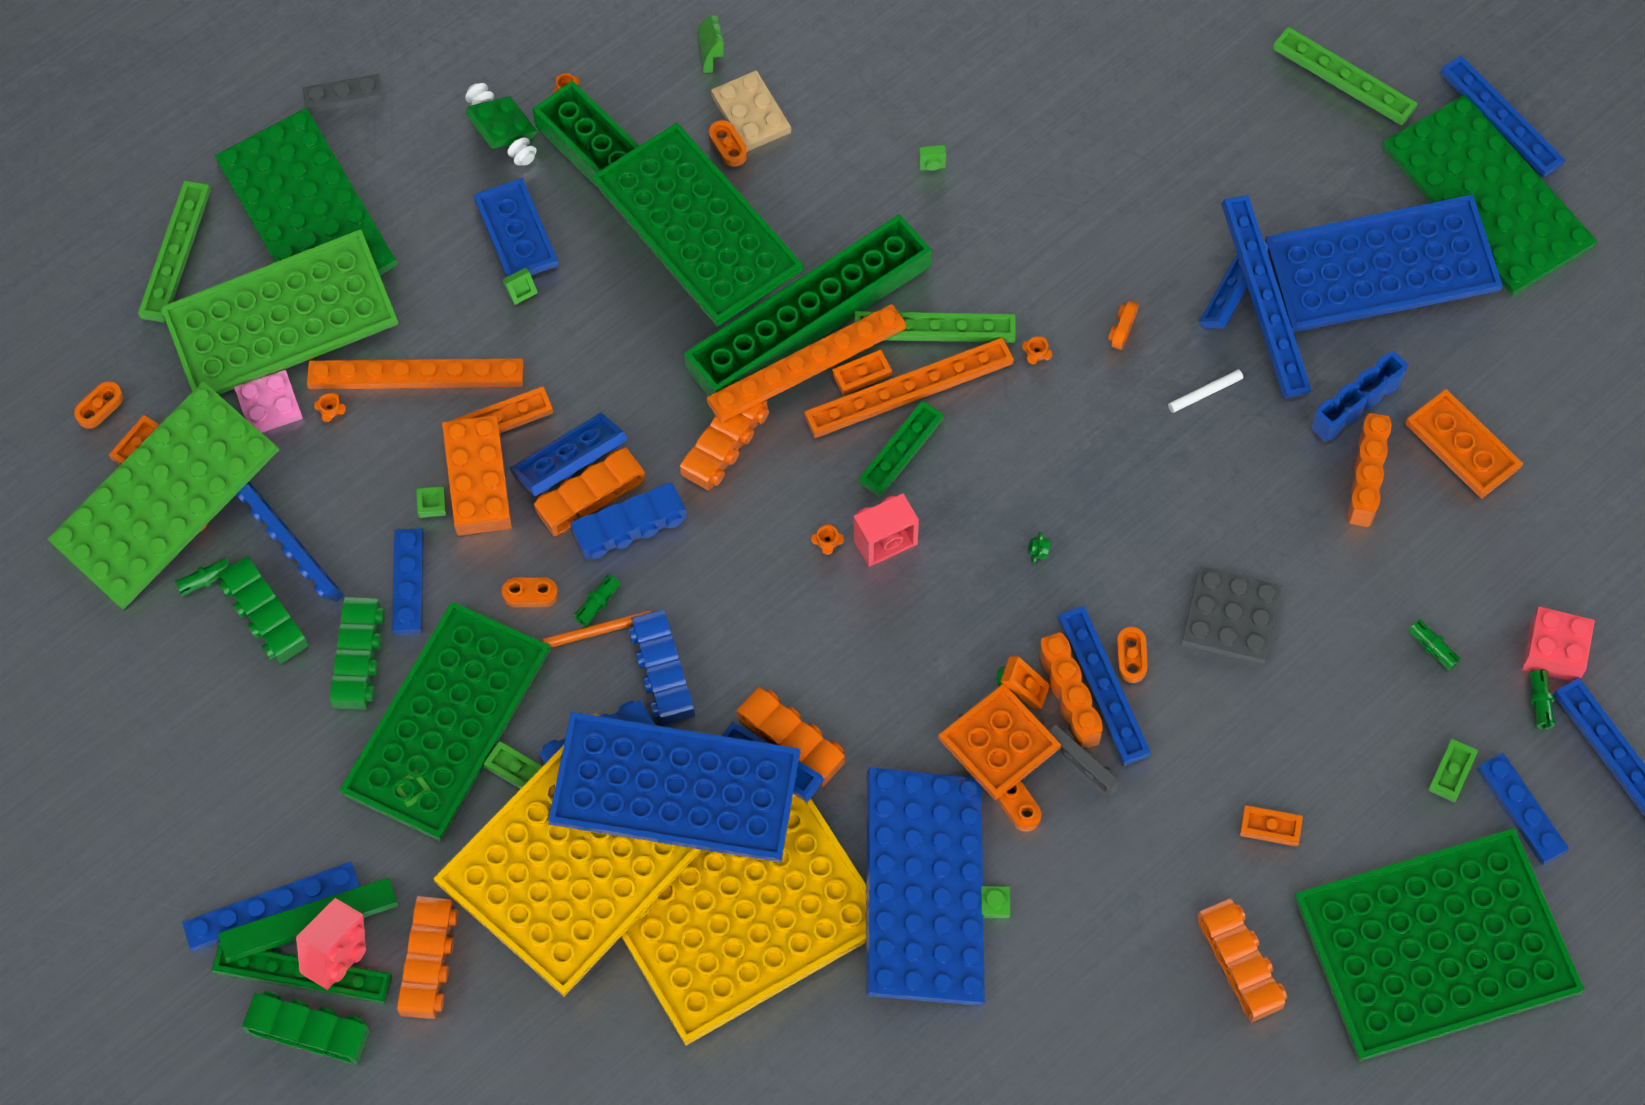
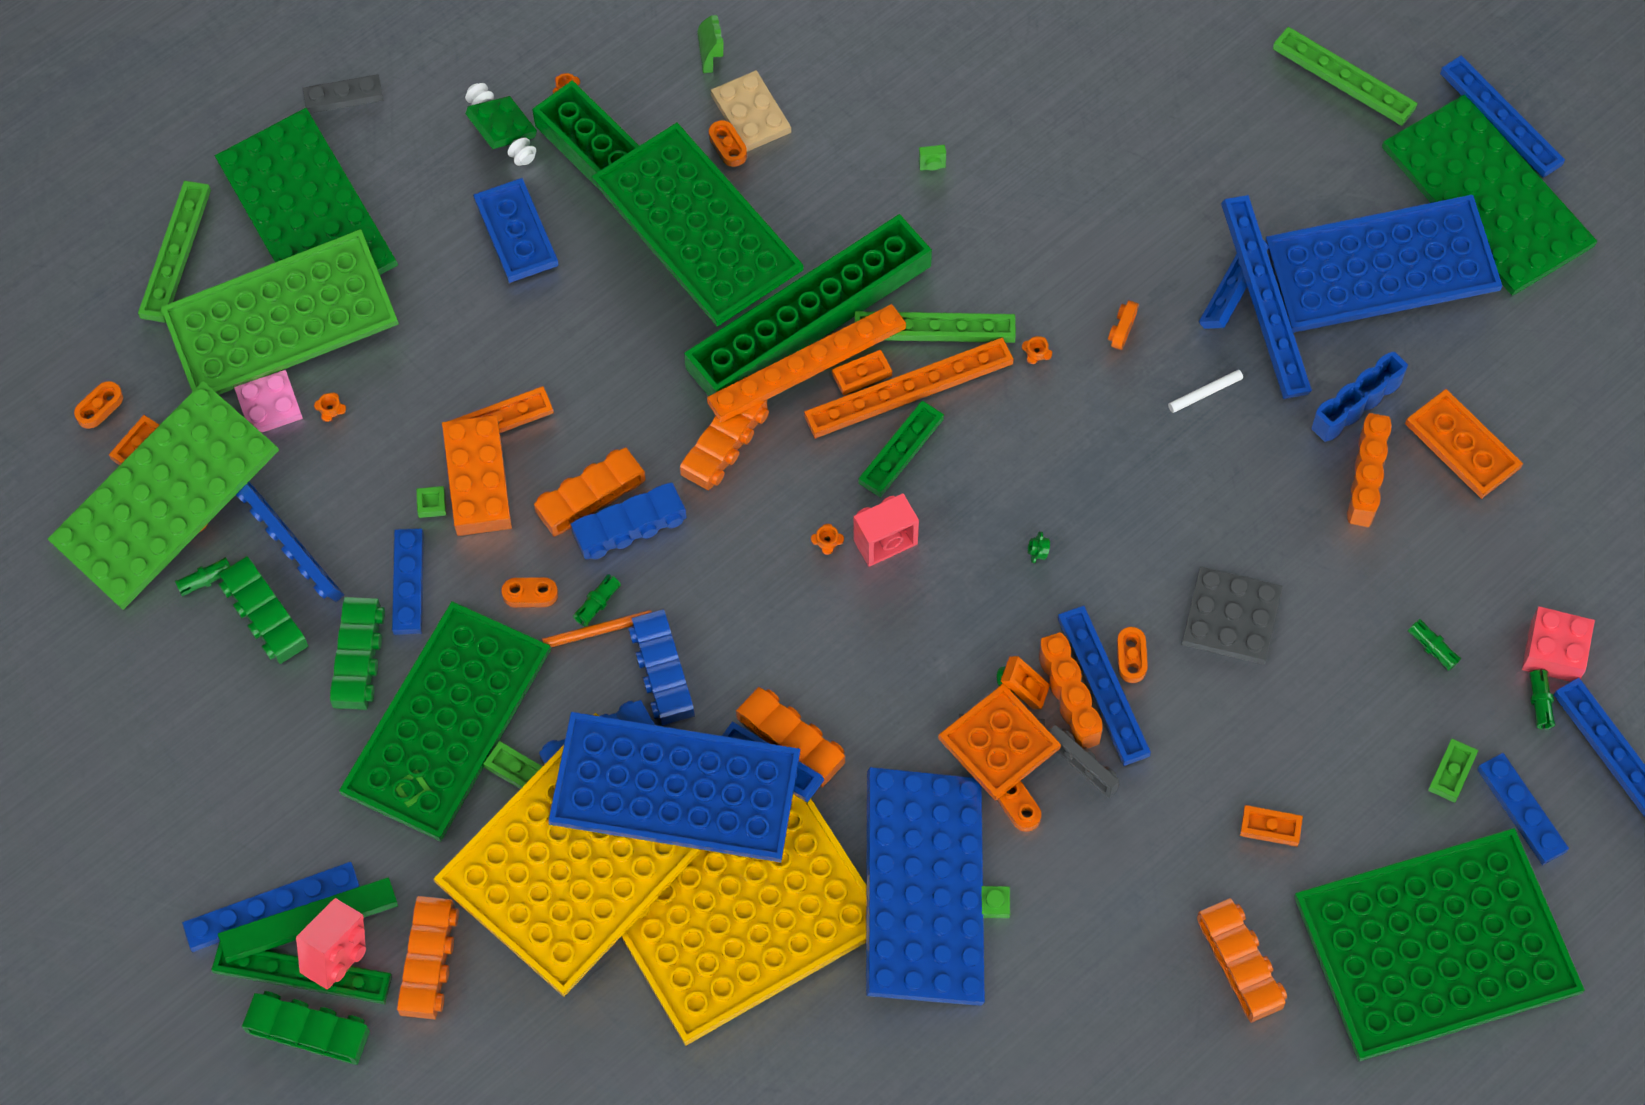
(415, 373): orange plate -> none
(520, 286): bright green plate -> none
(568, 454): blue plate -> none

